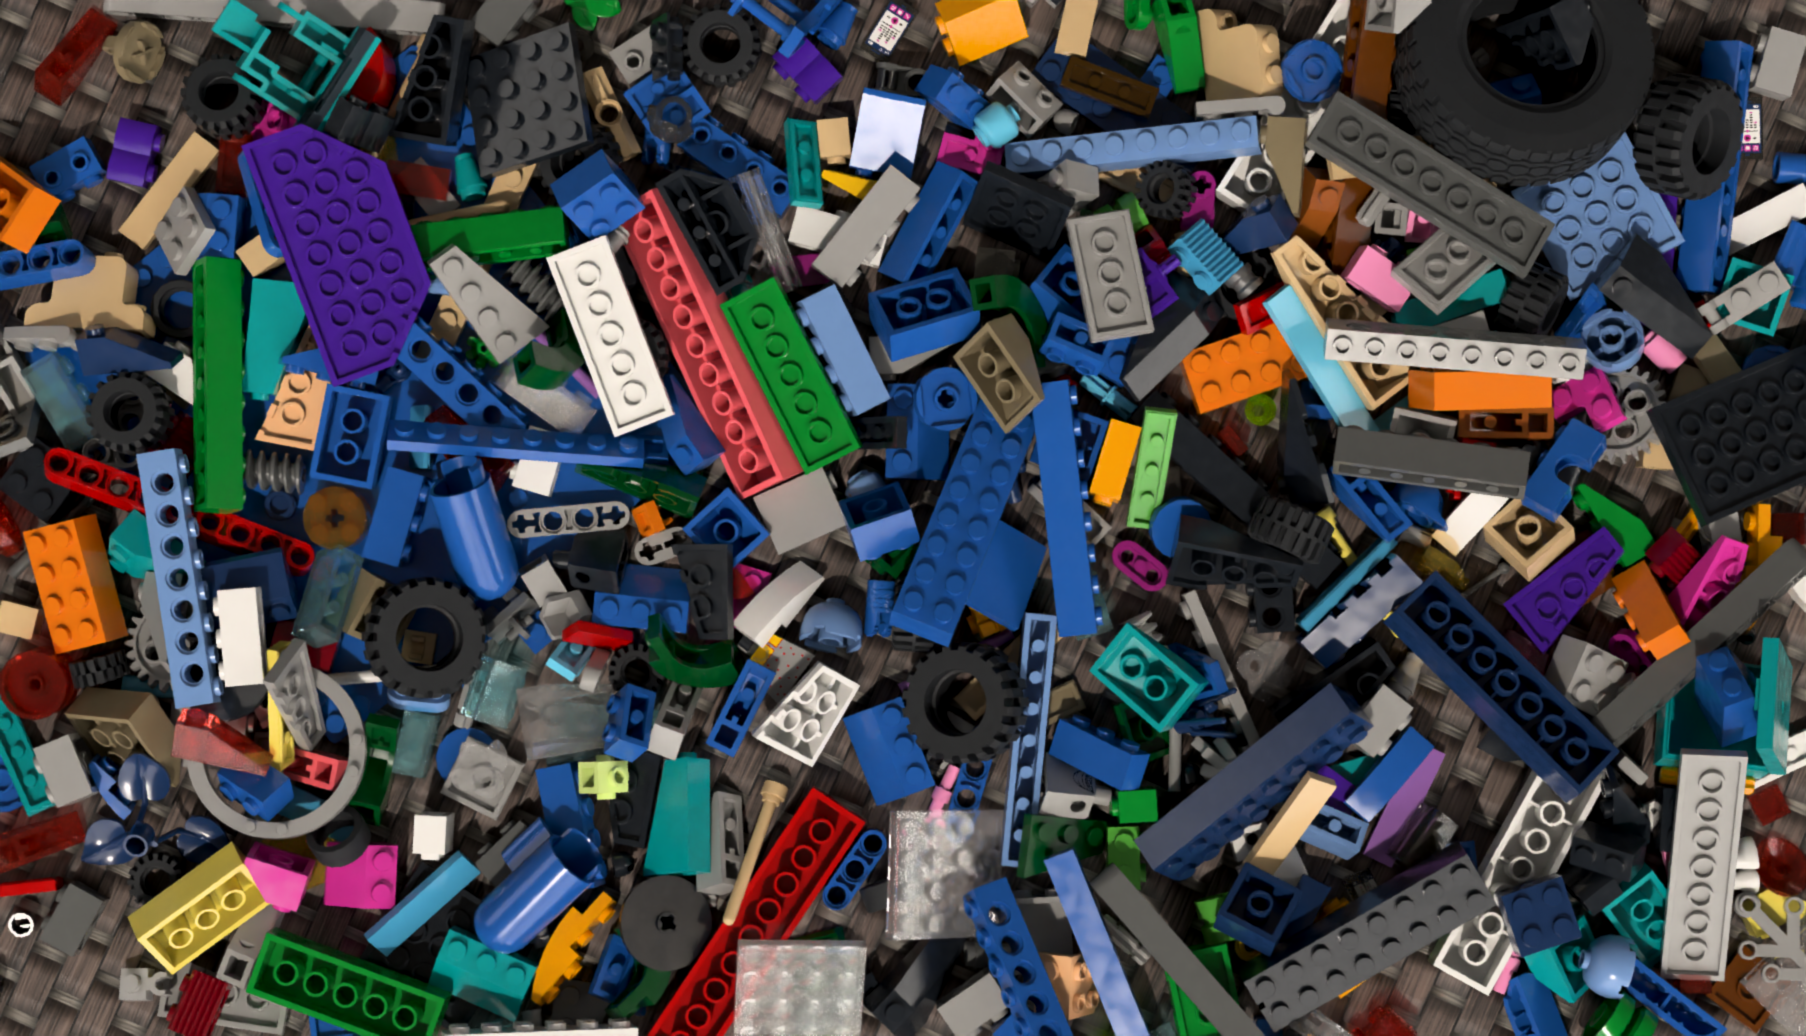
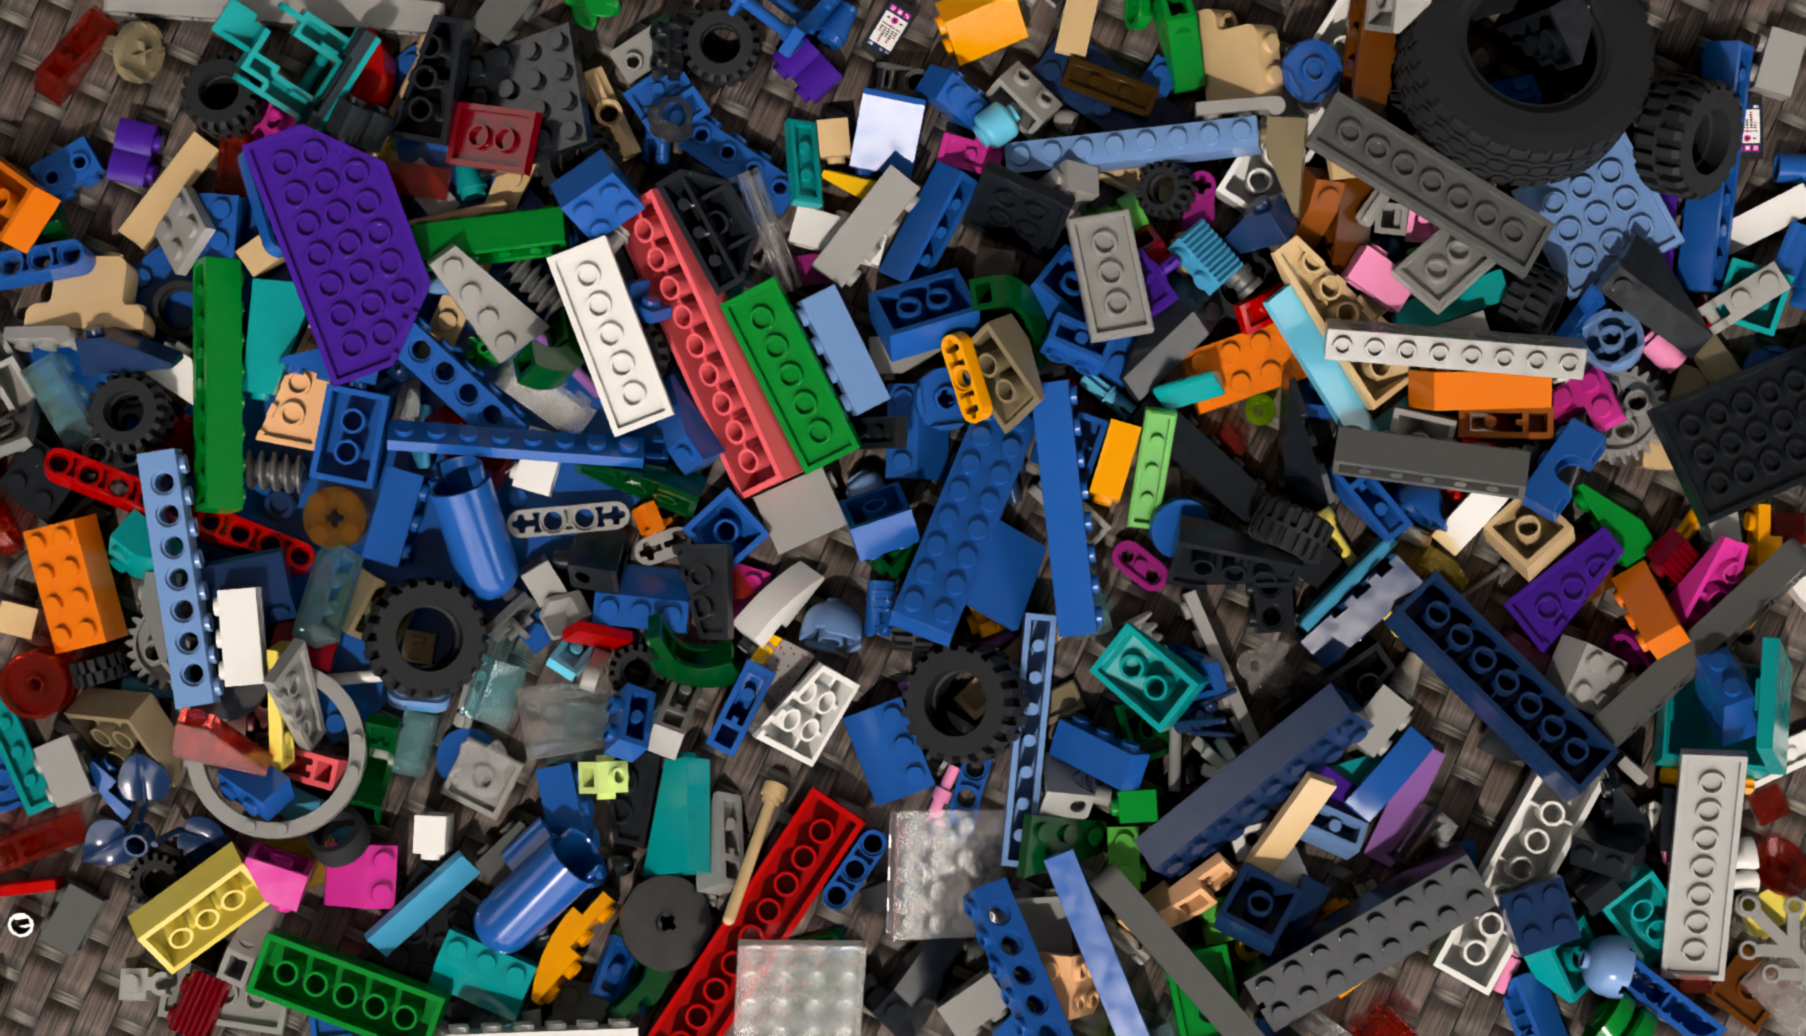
(408, 401): none -> clear smoke slope
(494, 138): none -> dark red plate
(647, 306): none -> blue bracket
(971, 364): none -> light orange beam
(1190, 390): none -> teal slope
(1191, 893): none -> light nougat slope

